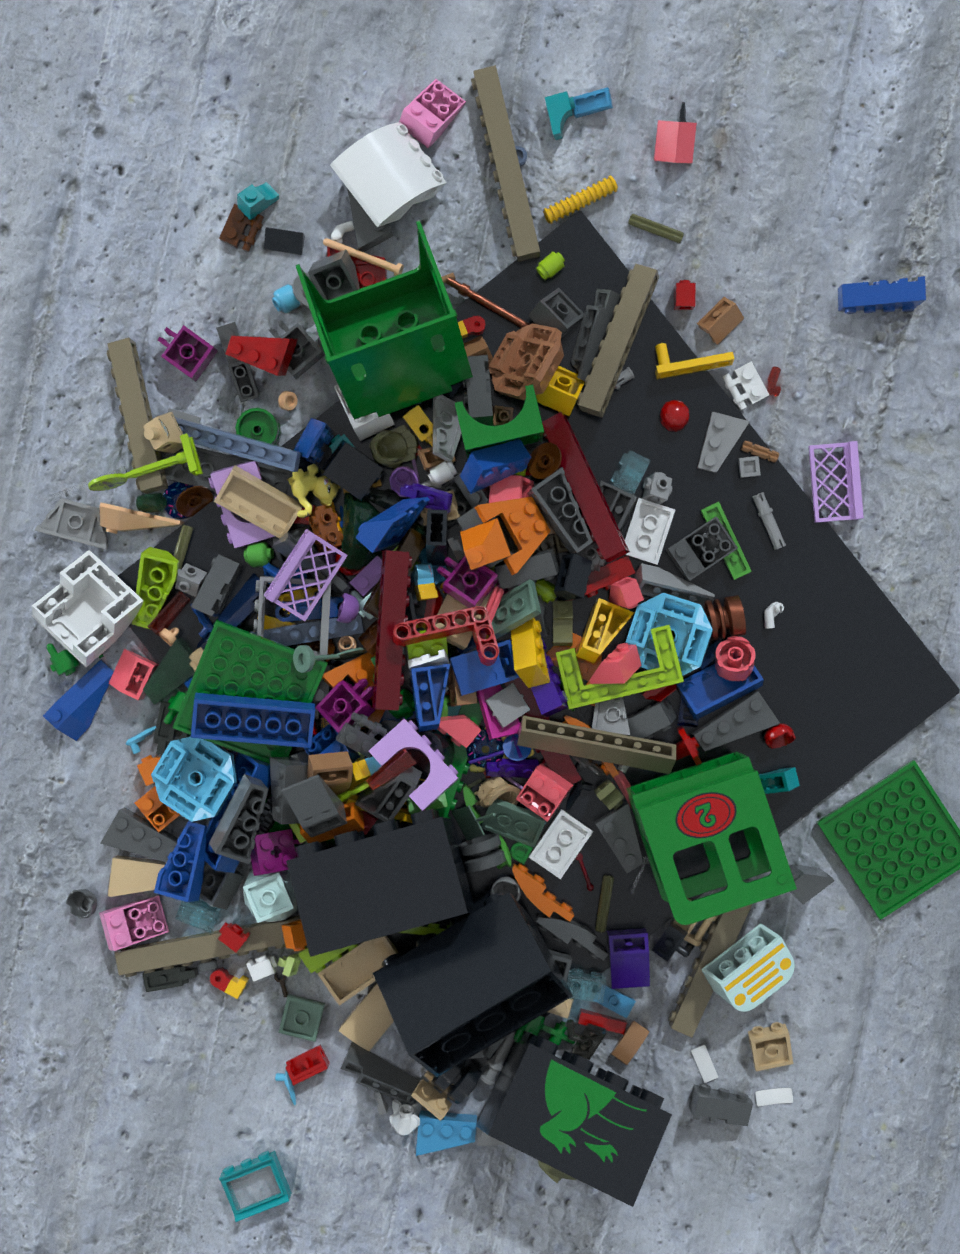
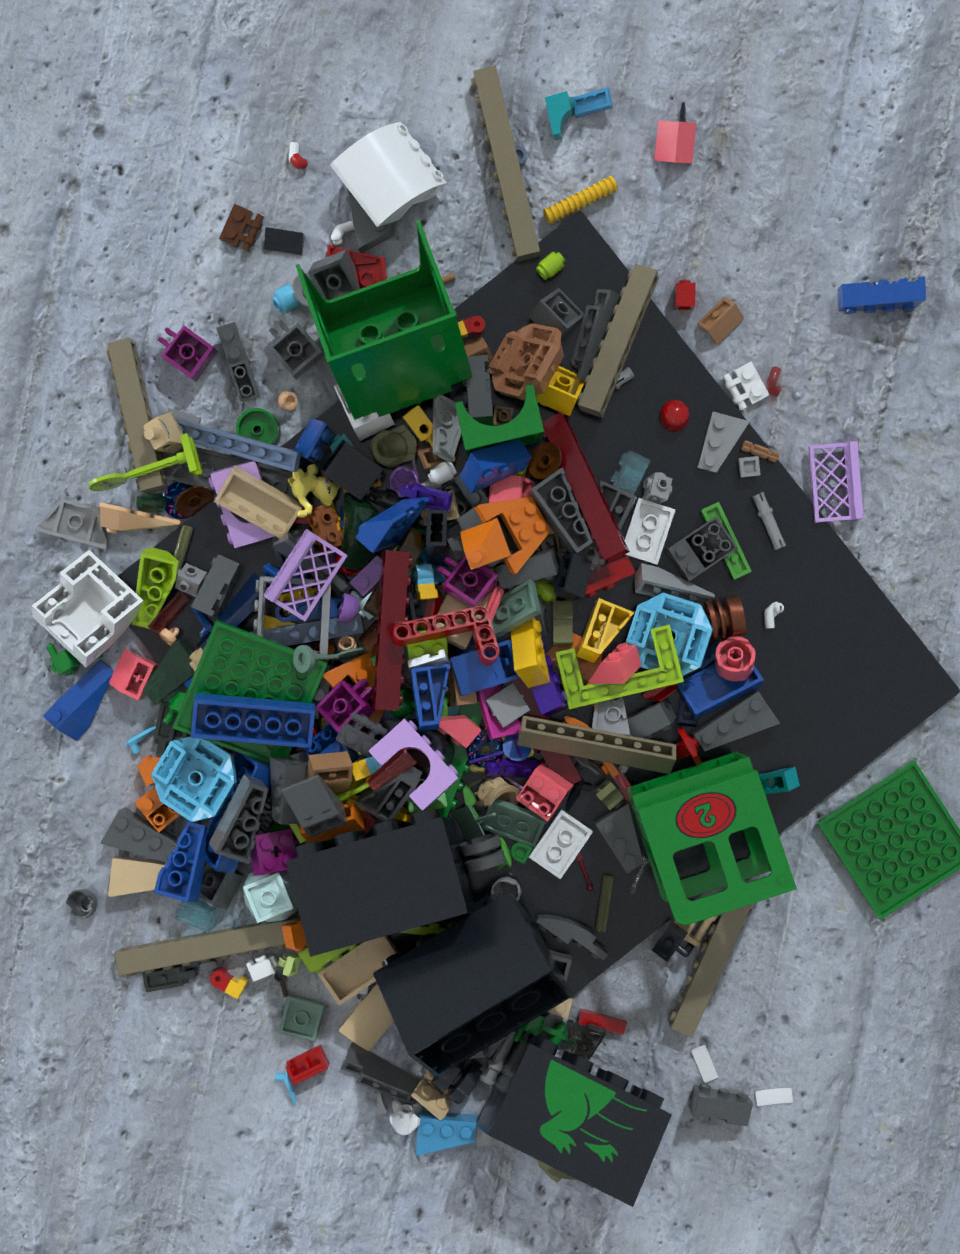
(133, 922): bright pink slope -> none
(233, 936): red brick -> none
(255, 1185): window -> none
(256, 199): teal arch -> none
(258, 554): bright green head -> none
(263, 352): red wedge -> none
(294, 158): none -> red arm
(397, 269): light nougat bar -> none
(431, 112): bright pink slope -> none
(465, 290): copper bar -> none
(534, 890): orange slope -> none
(586, 986): clear light blue brick -> none
(617, 1002): dark azure plate -> none
(626, 593): coral slope -> none
(629, 958): dark purple slope -> none
(630, 1042): medium nougat slope -> none
(656, 228): olive axle -> none
(667, 369): yellow piece -> none
(751, 969): light aqua brick -> none
(770, 1046): tan plate -> none
(779, 736): red hair -> none
(808, 881): dark grey slope -> none

